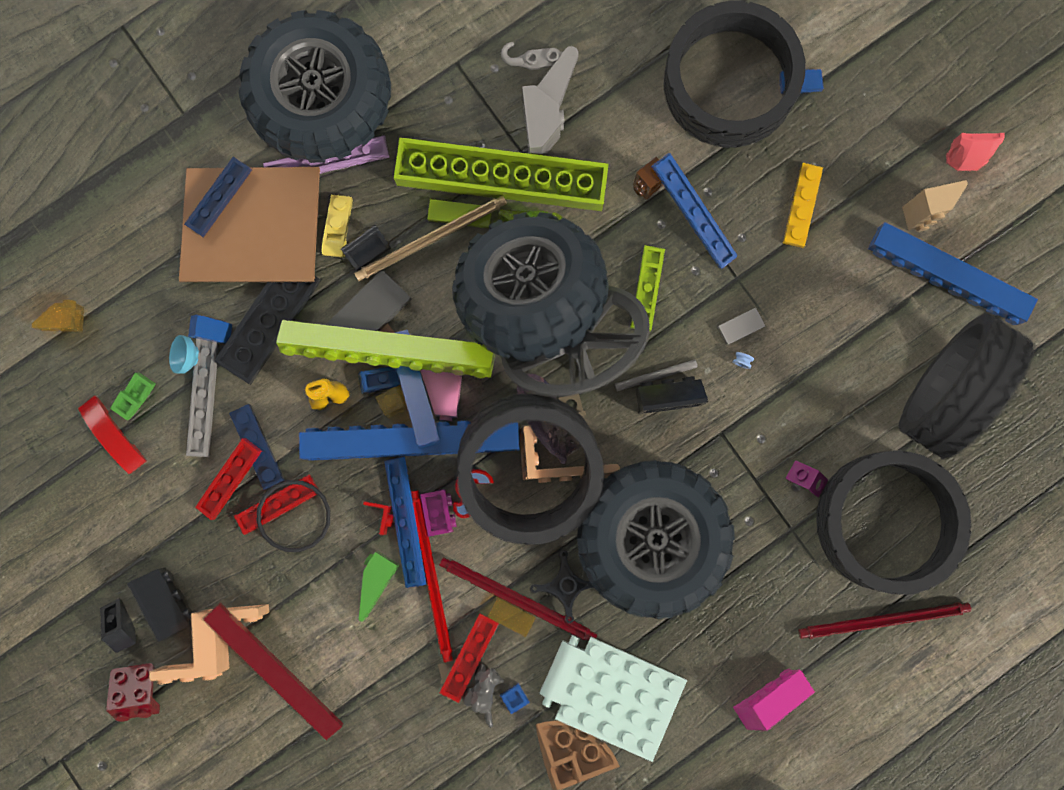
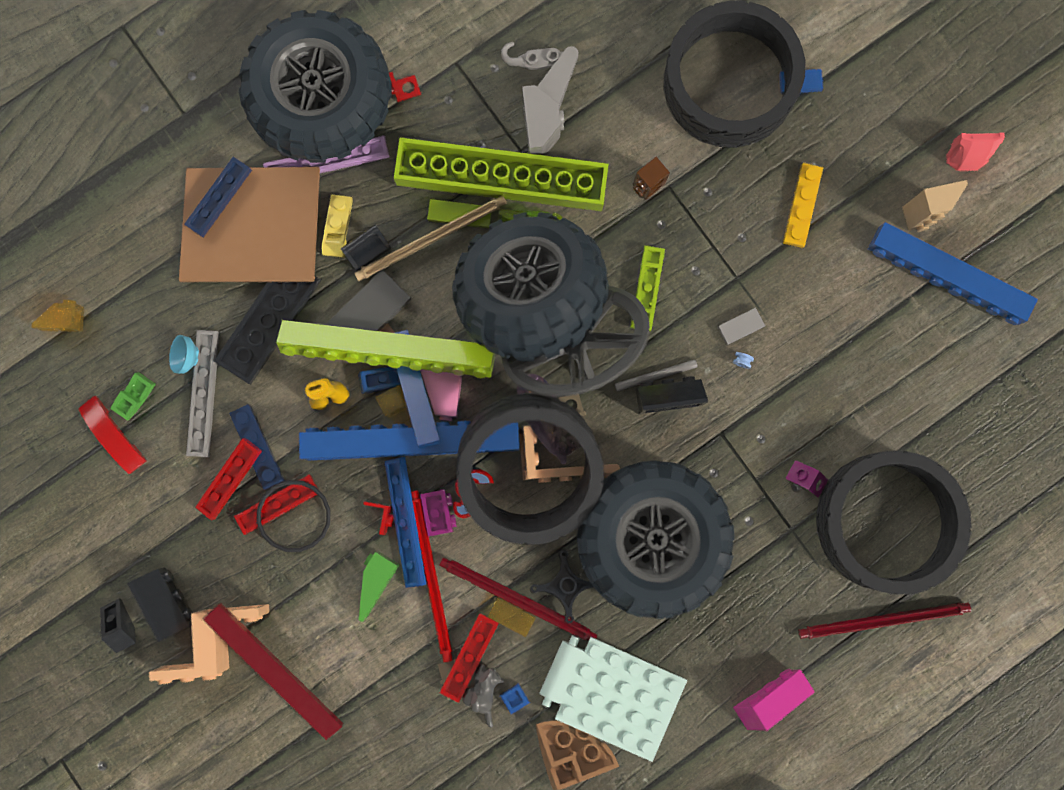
(131, 693): dark red bracket -> none
(209, 329): blue slope -> none
(396, 87): none -> red bracket
(694, 210): blue tile -> none
(967, 386): black tyre -> none

